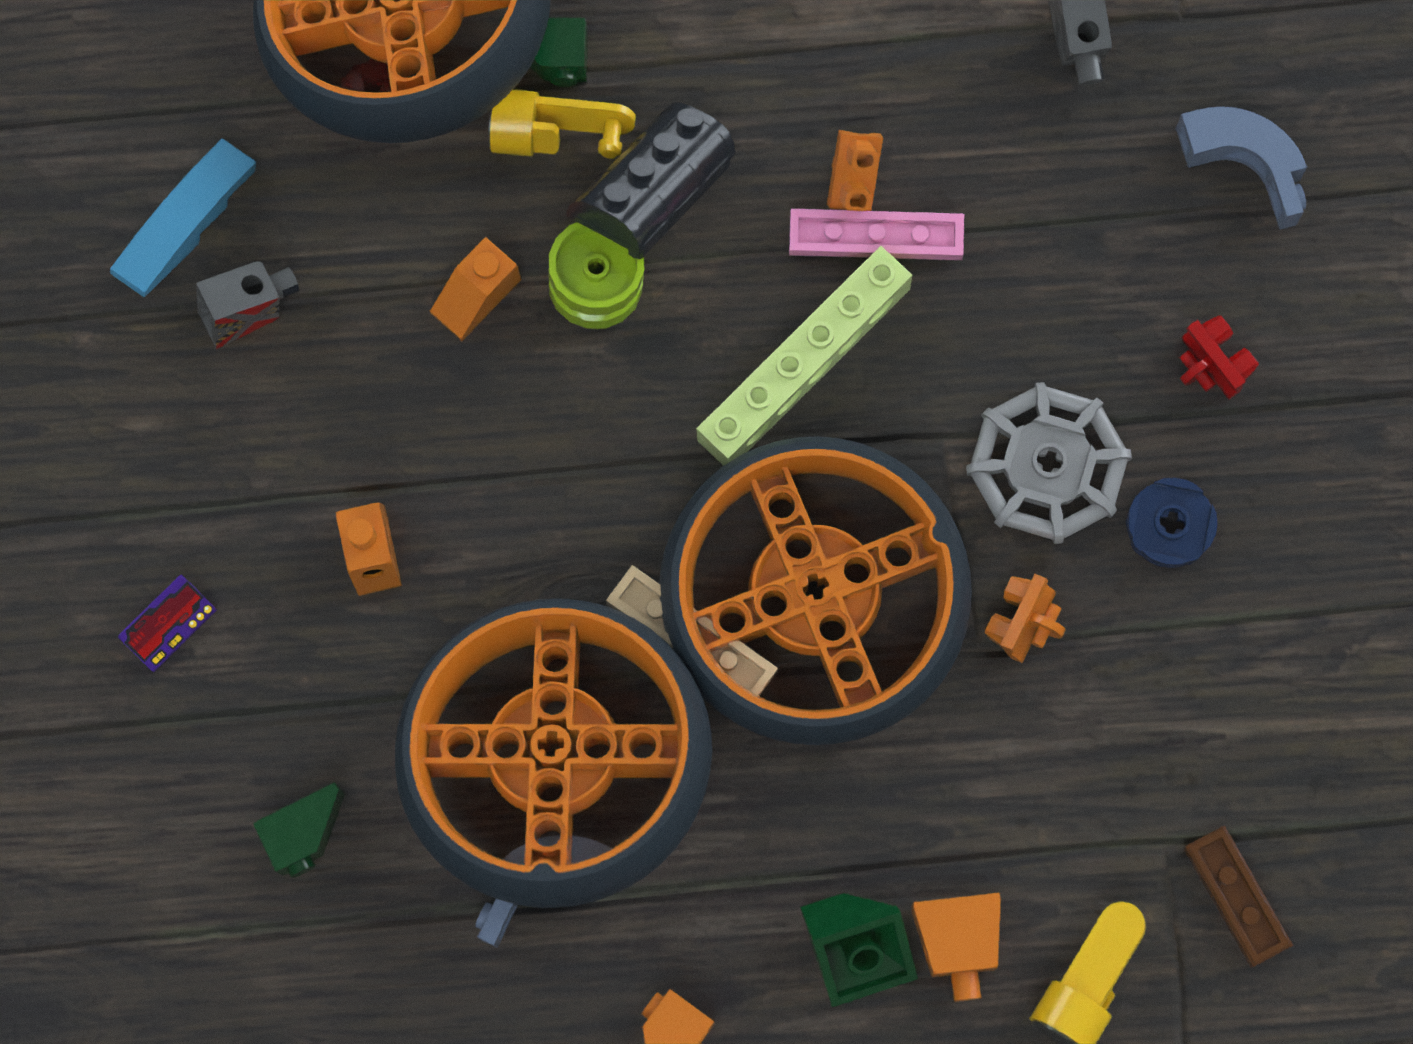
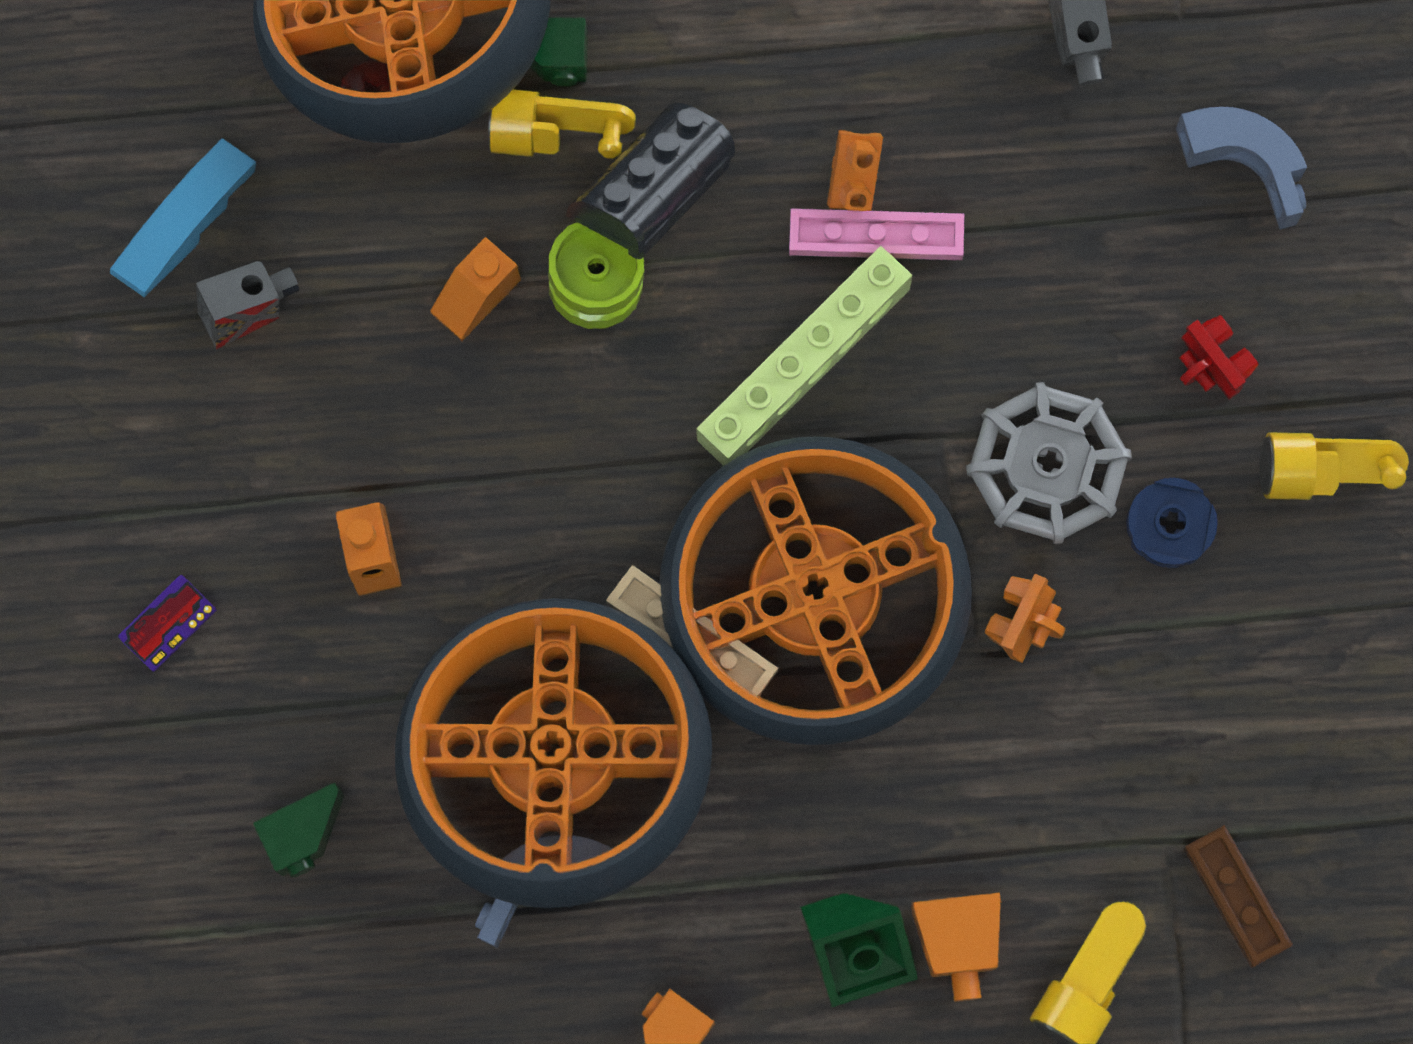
(1309, 466): none -> yellow piece

